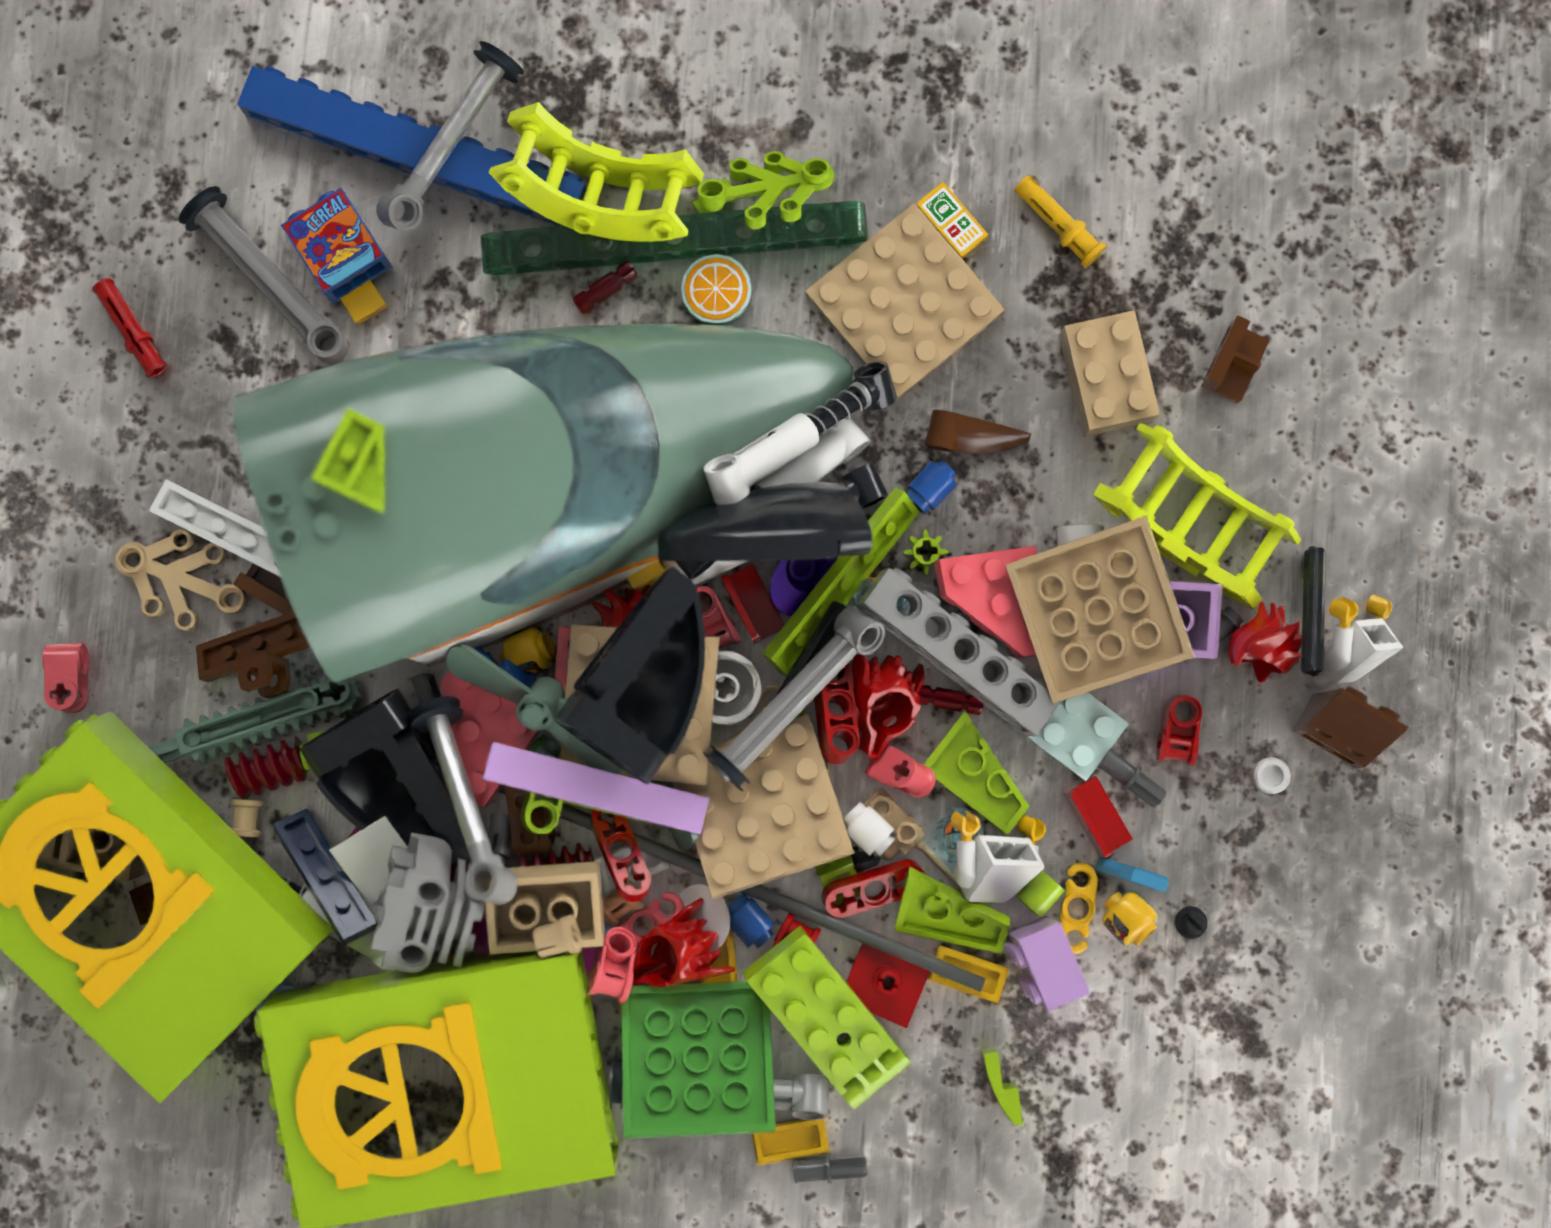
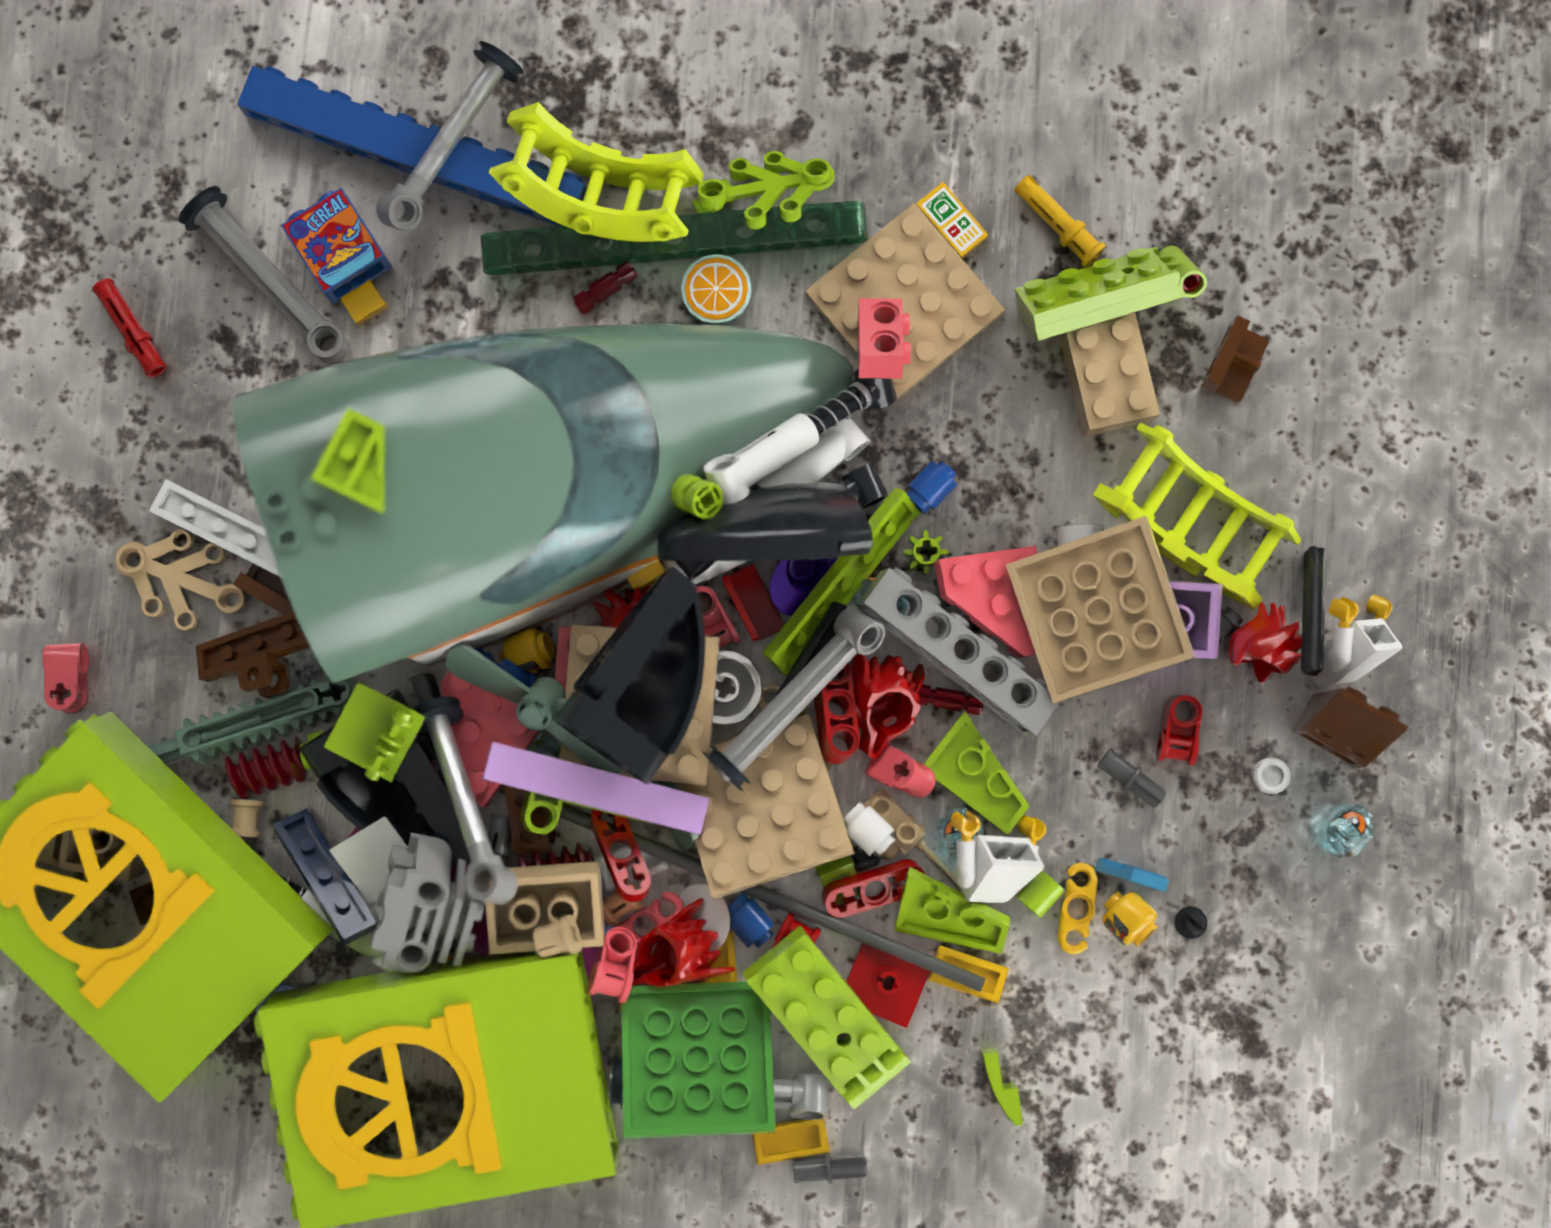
(374, 732): none -> lime hinge
(696, 496): none -> lime wheel
(882, 339): none -> coral brick
(968, 434): reddish brown piece -> none
(1047, 963): lavender brick -> none
(1080, 734): light aqua plate -> none
(1098, 817): red panel -> none
(1108, 290): none -> lime hinge
(1346, 830): none -> clear light blue head

